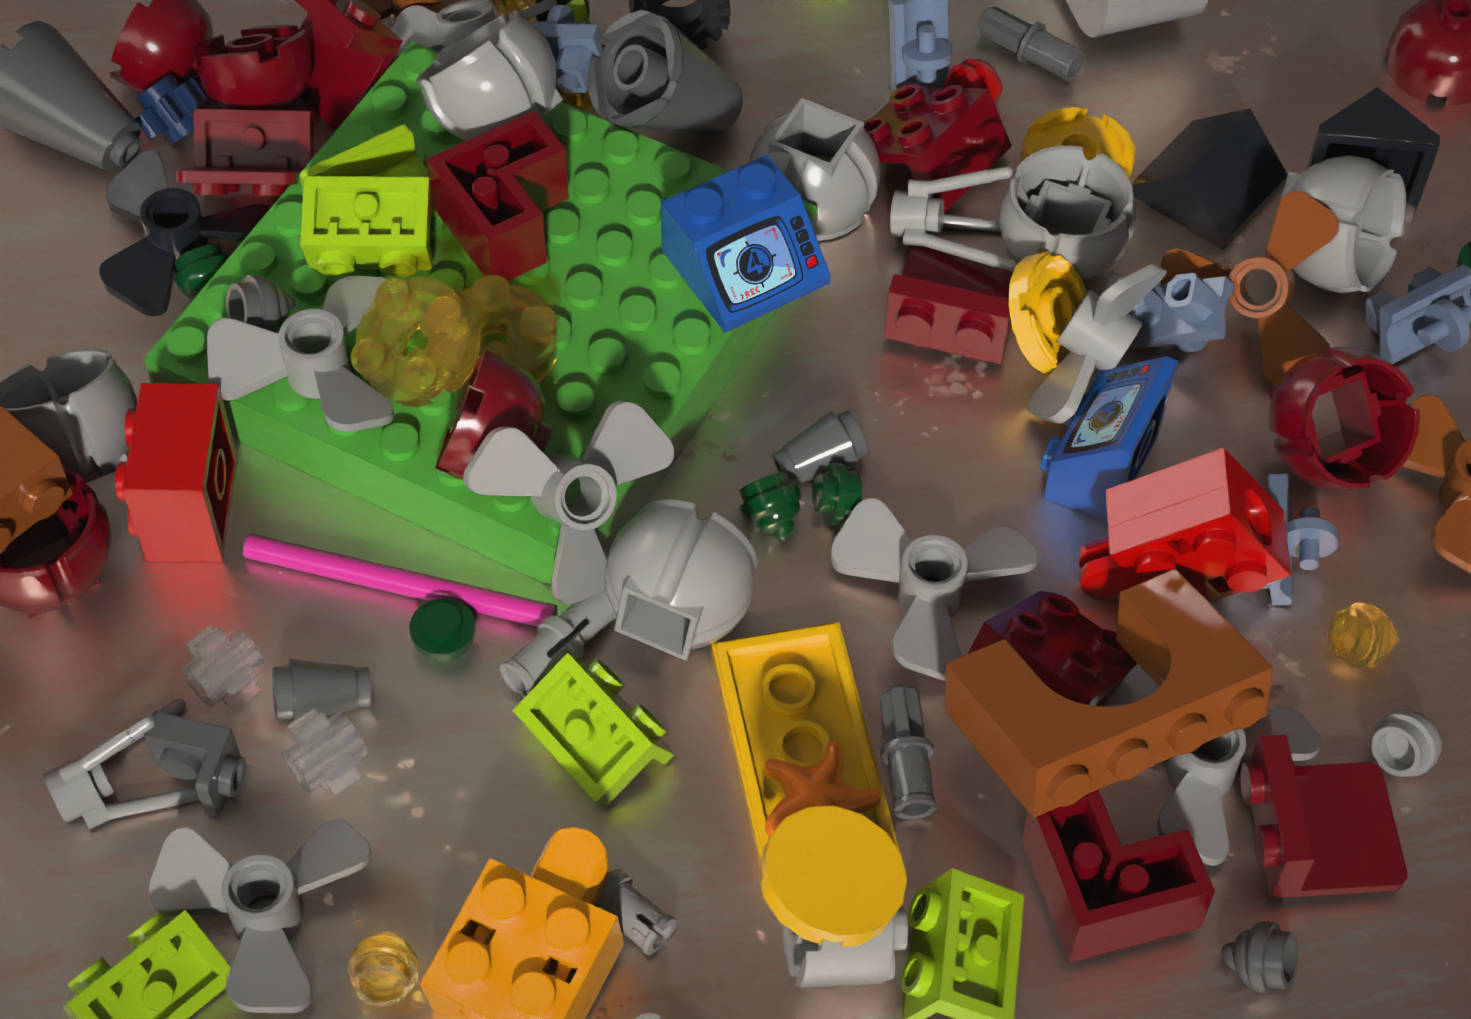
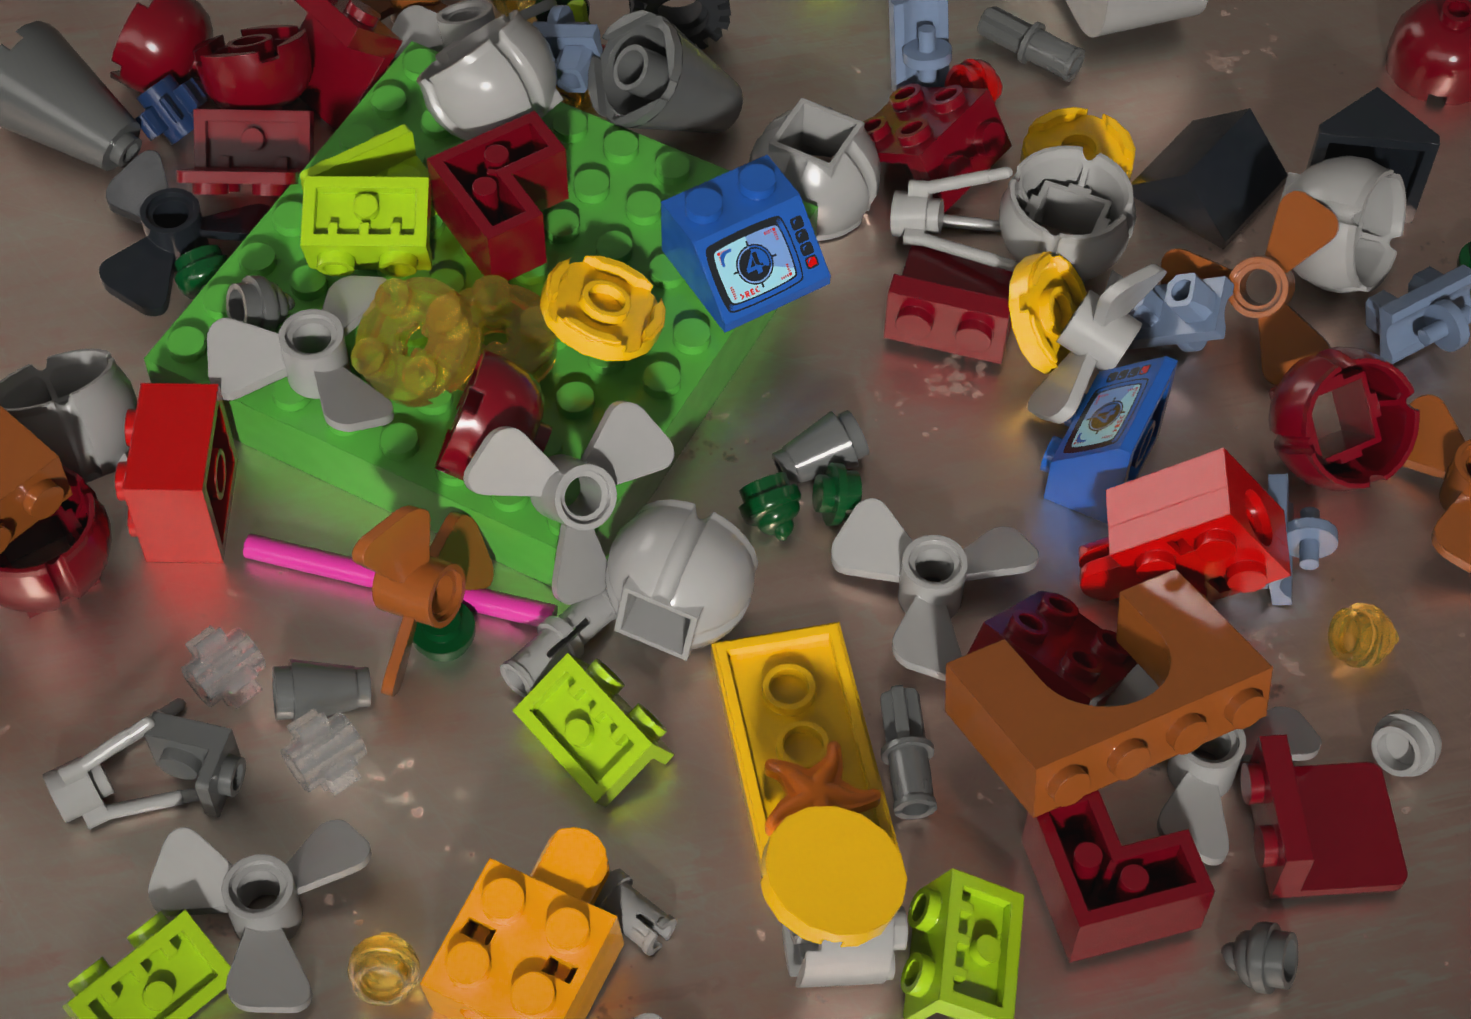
(421, 579): none -> dark orange piece
(602, 308): none -> yellow tile

